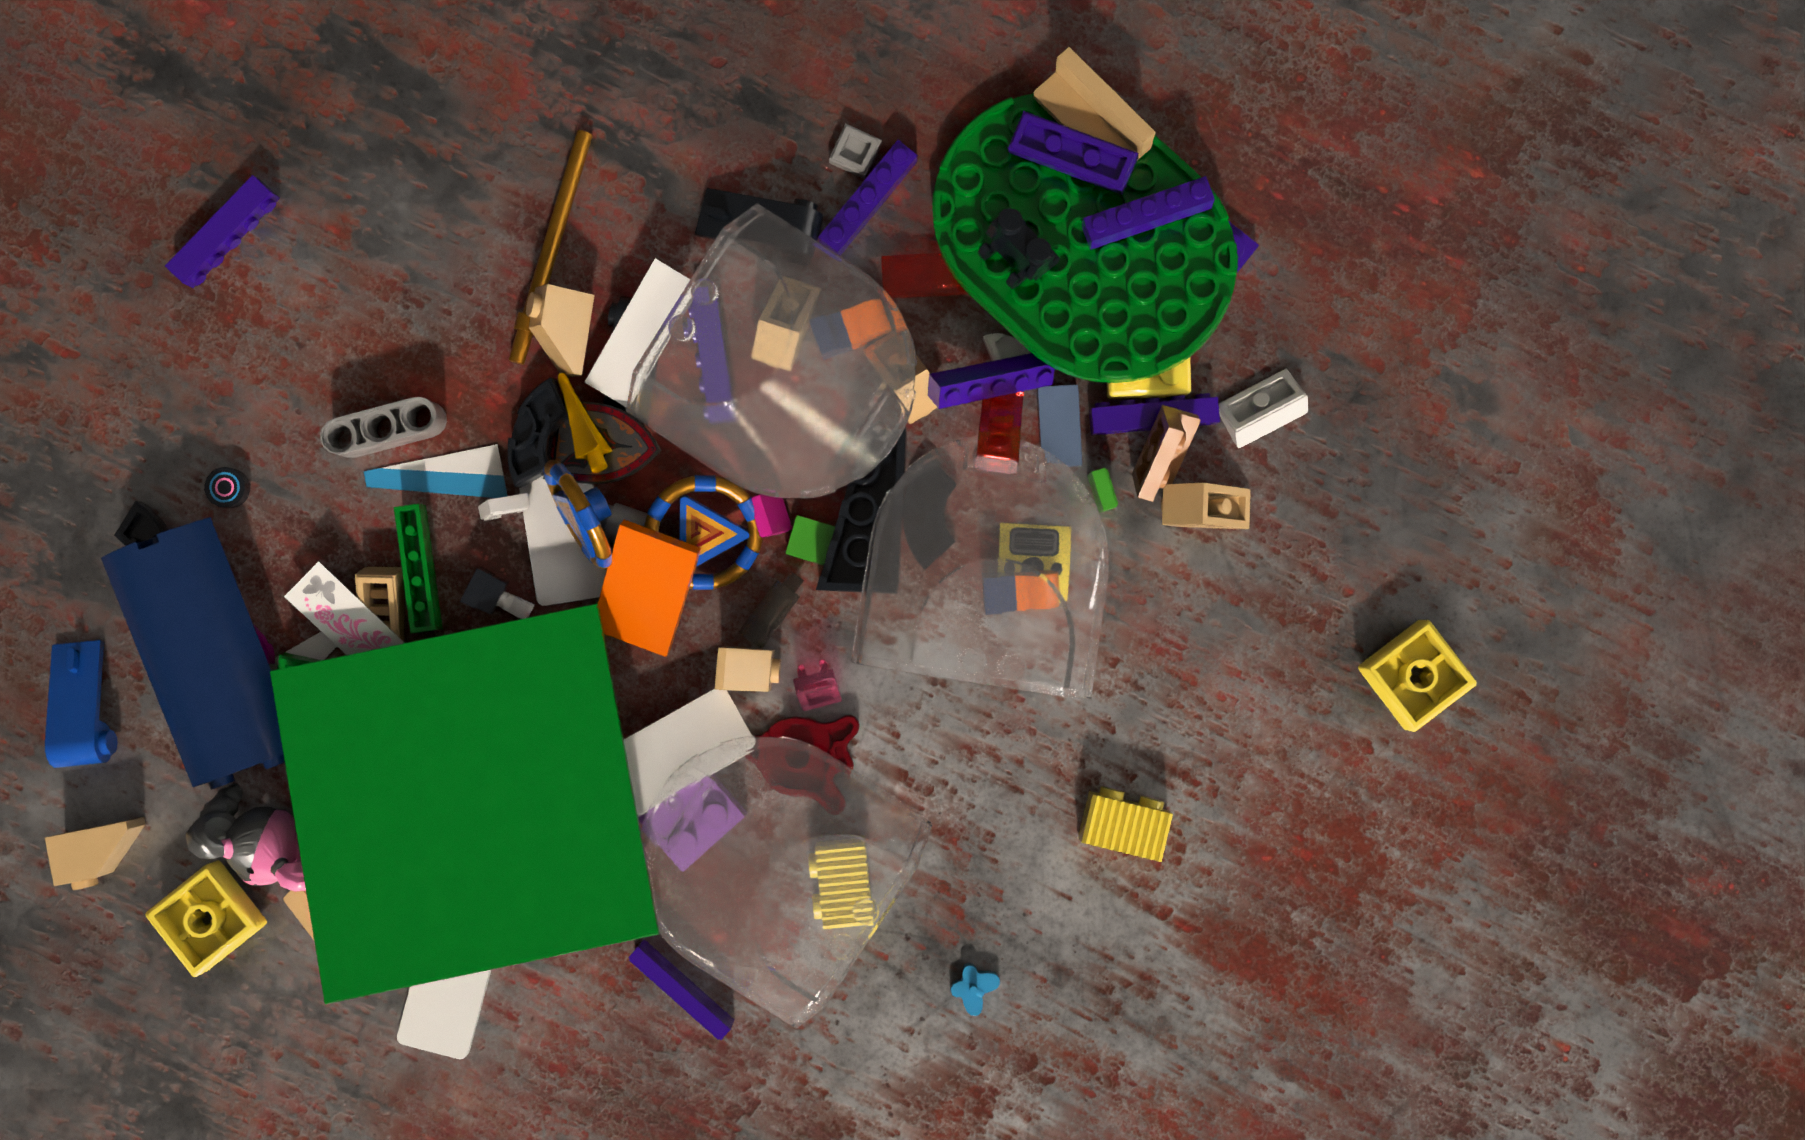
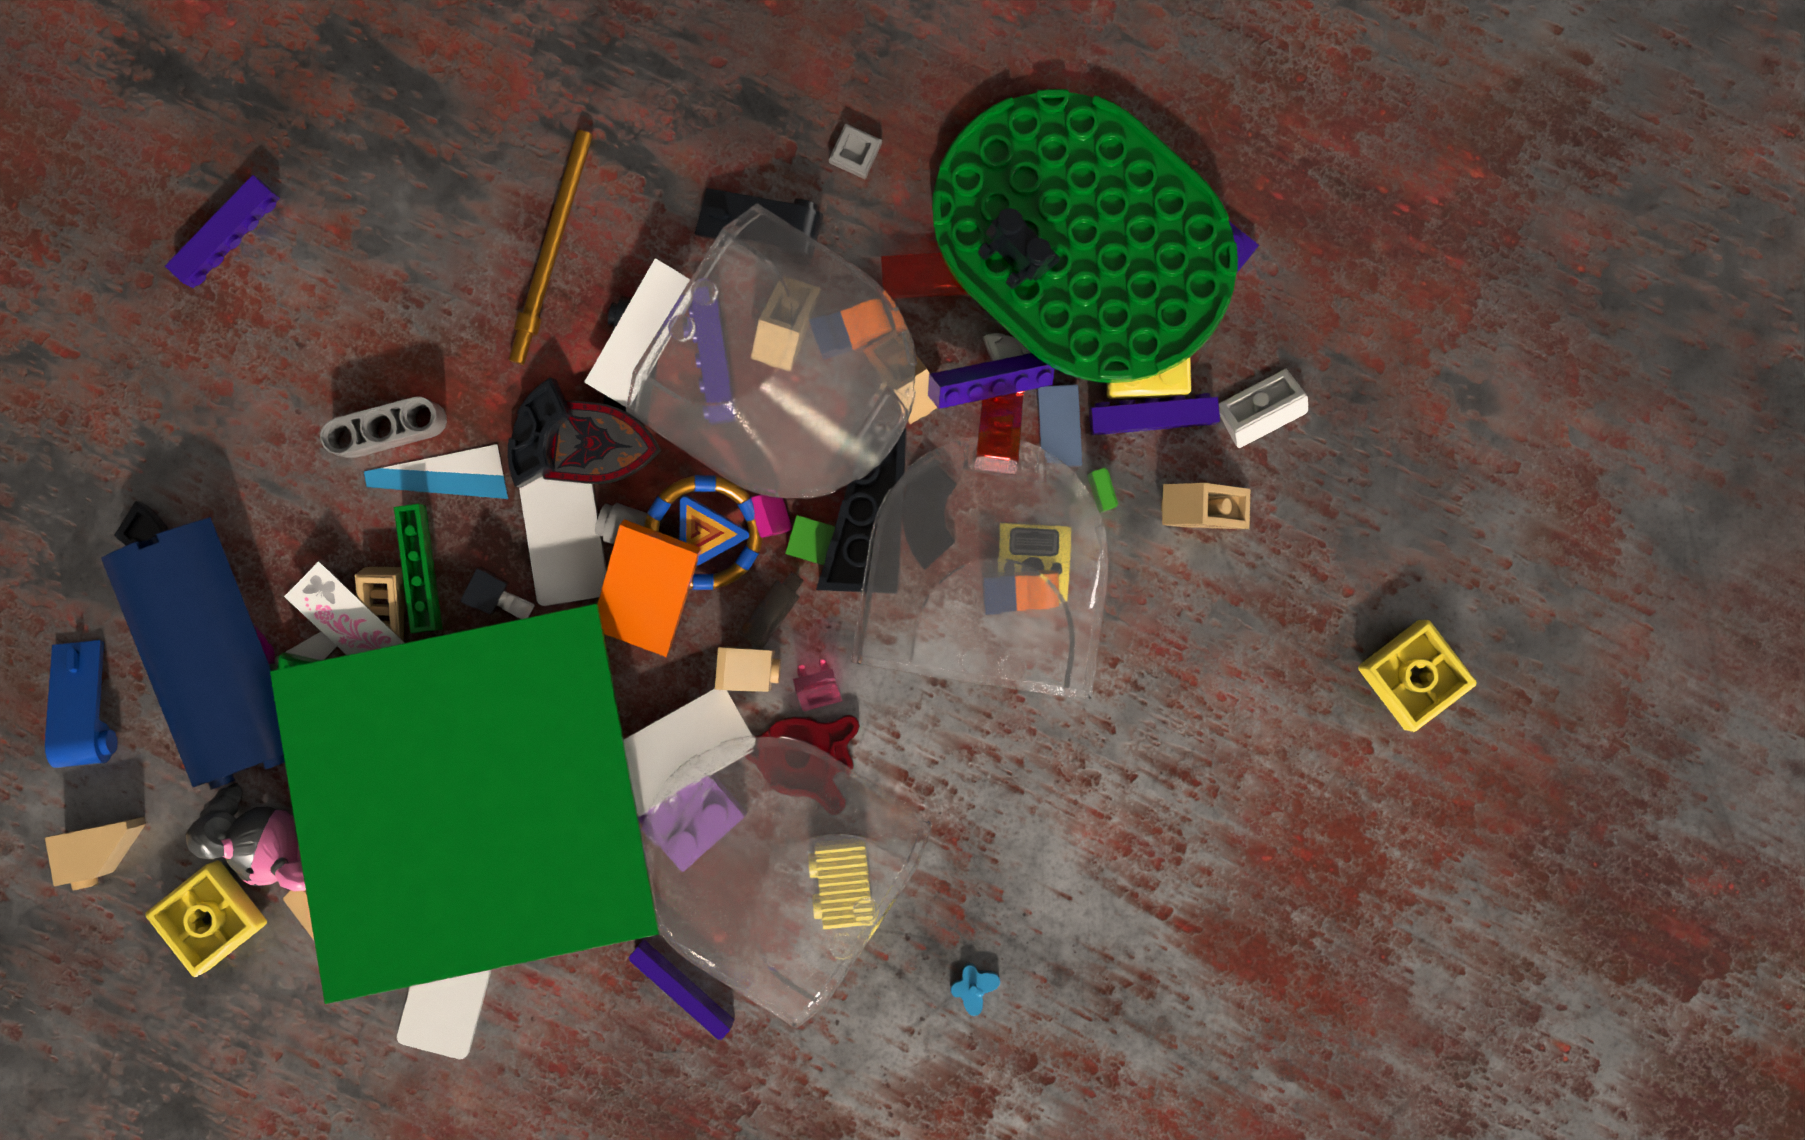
(227, 487): black tile -> none
(496, 507): white tile -> none
(561, 325): tan slope -> none
(580, 512): piece -> none
(586, 438): yellow piece -> none
(868, 198): dark purple piece -> none
(1073, 152): dark purple tile -> none
(1089, 105): tan panel -> none
(1125, 825): light yellow brick -> none
(1148, 213): dark purple piece -> none
(1164, 451): medium nougat bracket -> none

